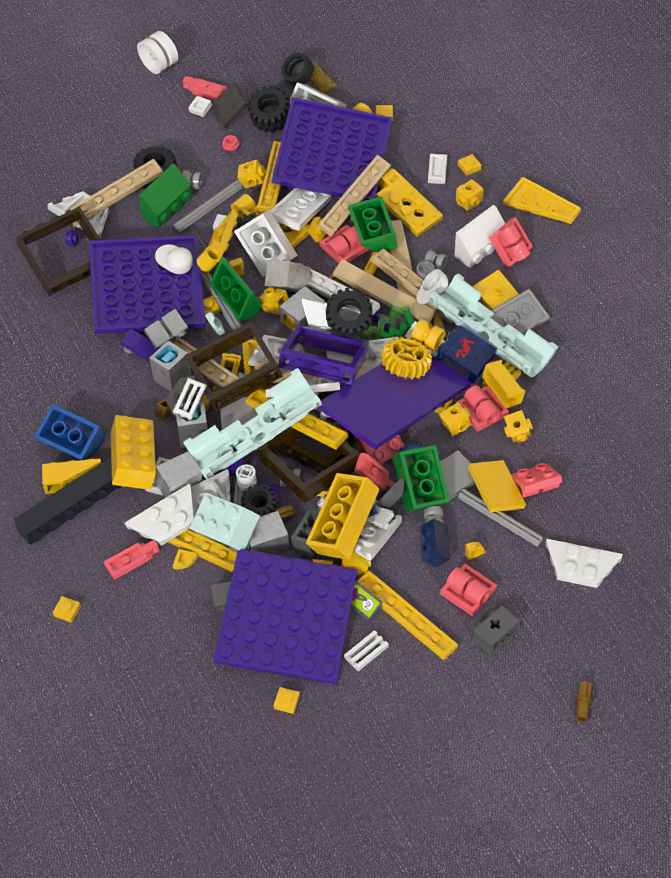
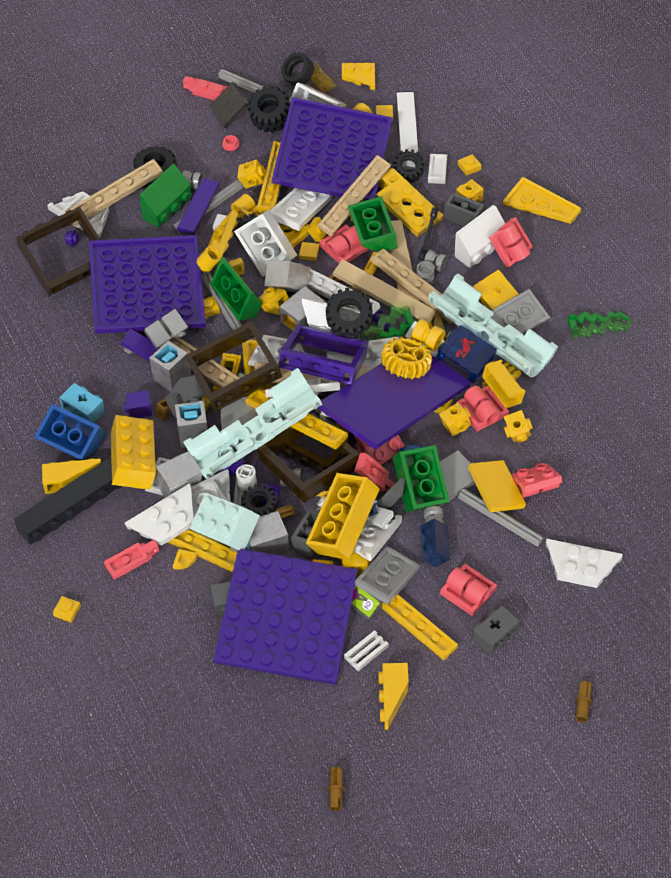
(82, 403): none -> medium azure brick
(138, 404): none -> dark purple brick
(157, 52): white wheel -> none
(174, 258): white cap -> none
(183, 413): white tile -> none
(198, 206): none -> dark purple tile
(200, 106): white plate -> none
(215, 323): light aqua tile -> none
(240, 81): none -> light grey axle
(286, 700): yellow plate -> none
(309, 251): none -> yellow tile
(335, 789): none -> pearl gold axle
(359, 73): none -> yellow wing
(387, 575): none -> light grey tile
(395, 688): none -> yellow slope
(407, 125): none -> white tile
(411, 156): none -> black tyre
(434, 211): none -> black piece
(434, 281): white cap -> none
(461, 209): none -> dark grey brick
(474, 550): yellow tile -> none
(606, 323): none -> piece

